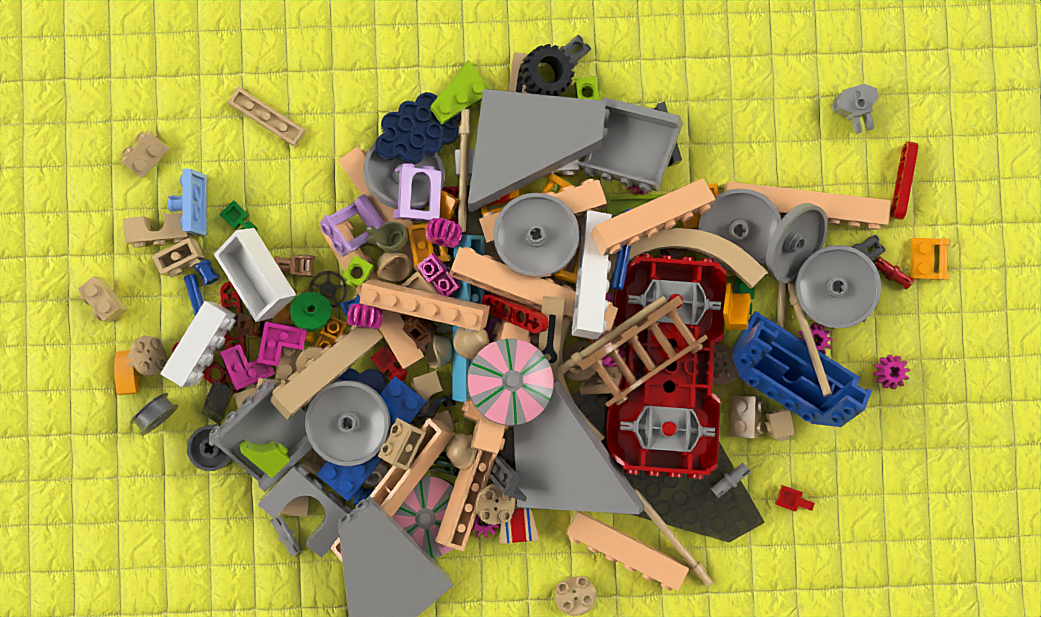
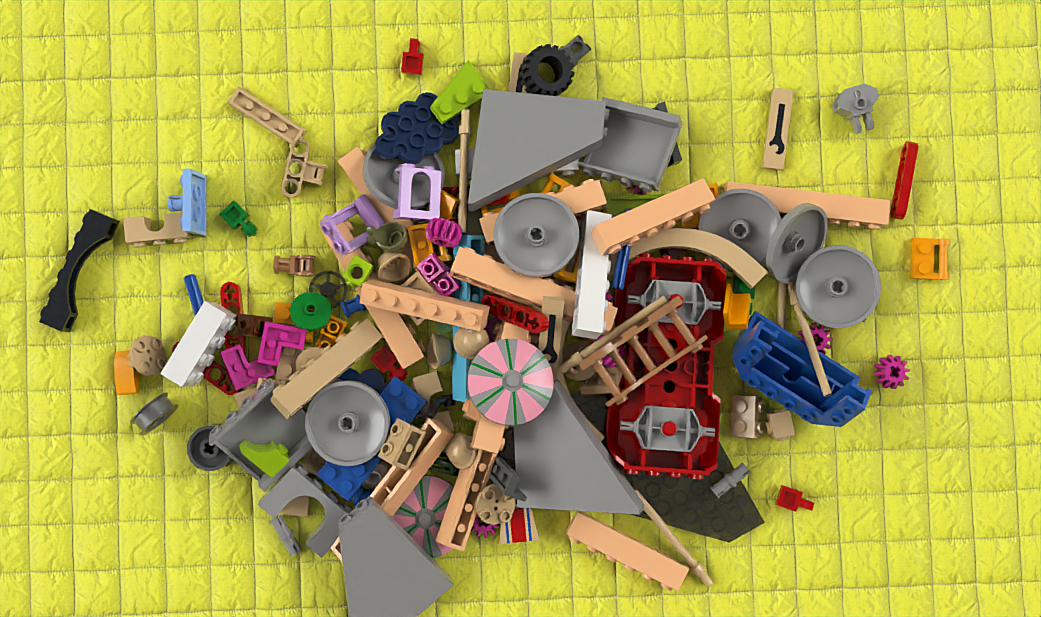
(61, 307): none -> black arch
(102, 299): tan brick -> none
(144, 153): tan bracket -> none
(178, 257): tan brick -> none
(206, 272): blue bush -> none
(217, 401): clear smoke slope -> none
(254, 274): white piece -> none
(307, 172): none -> tan piece
(364, 316): dark pink gear -> none
(412, 61): none -> red plate
(419, 330): reddish brown window -> none
(584, 593): tan plate -> none
(586, 83): lime brick -> none
(727, 373): tan plate -> none
(777, 129): none -> tan tile
(873, 240): dark grey piece -> none
(893, 273): red pin -> none

